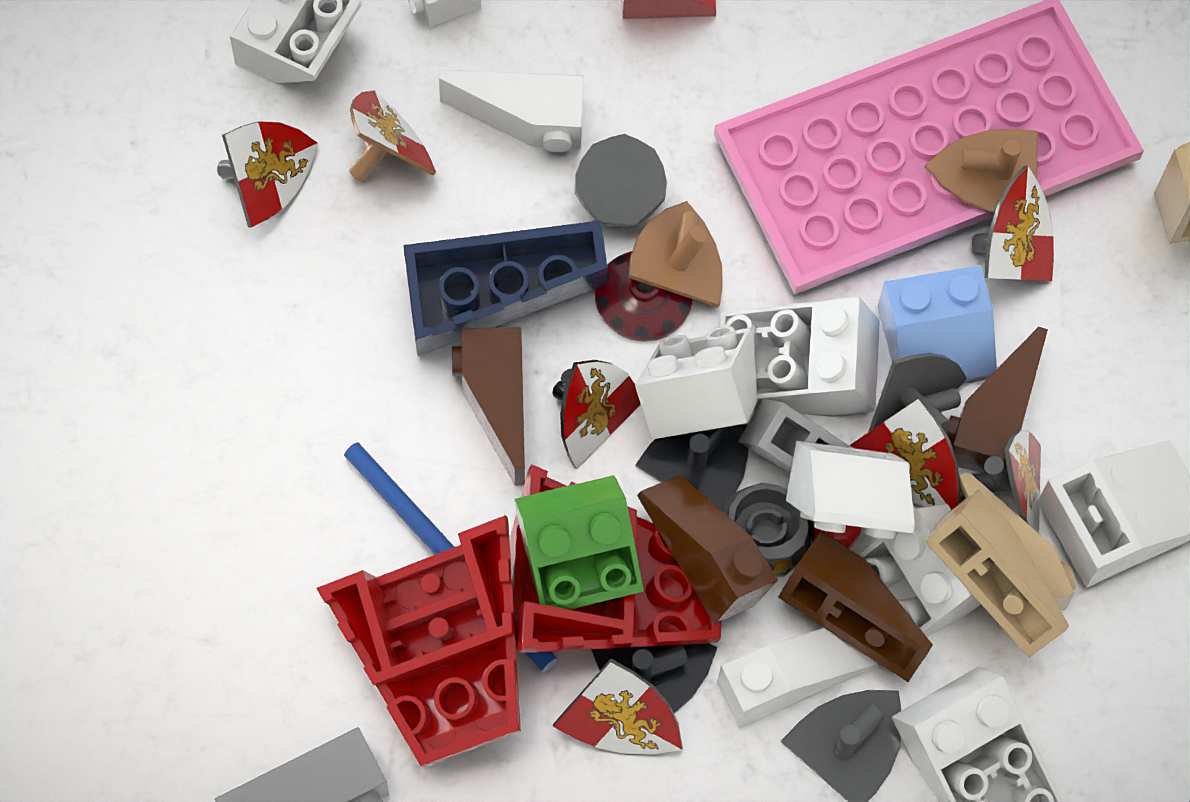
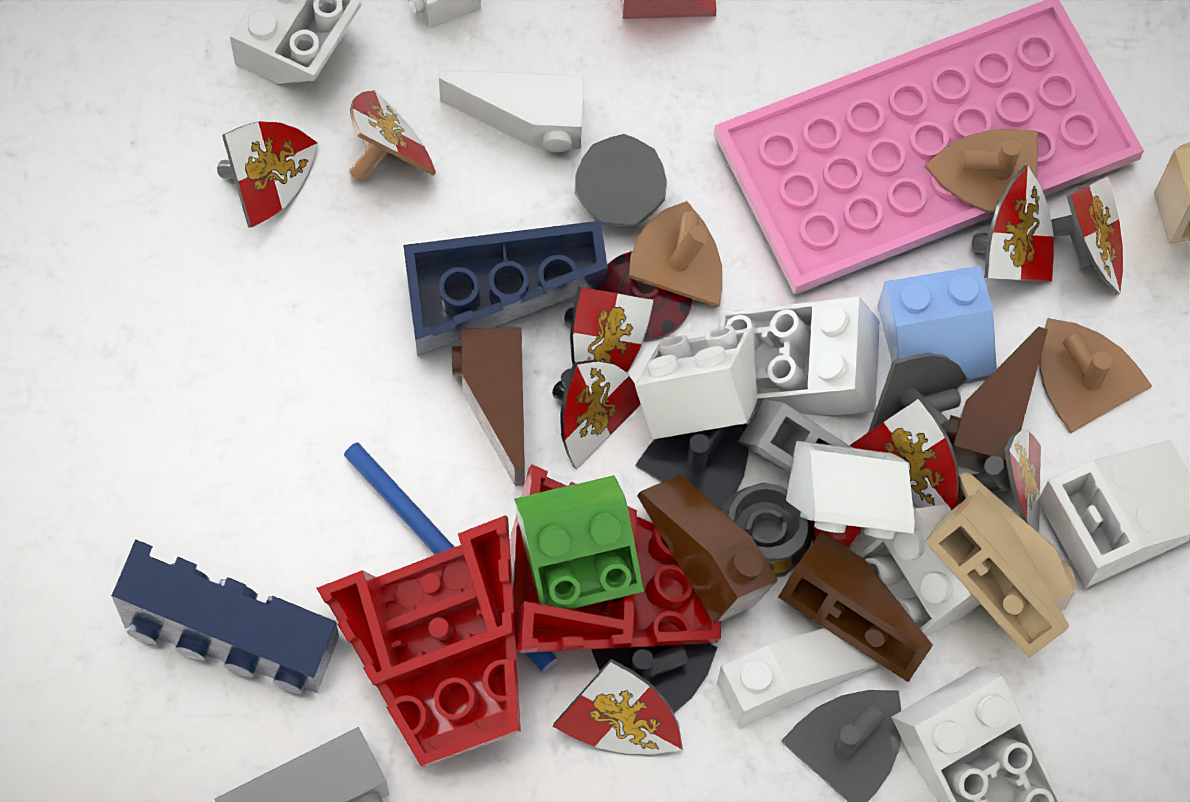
(223, 621): none -> dark blue wedge
(607, 326): none -> shield
(1086, 373): none -> medium nougat shield
(1095, 231): none -> shield

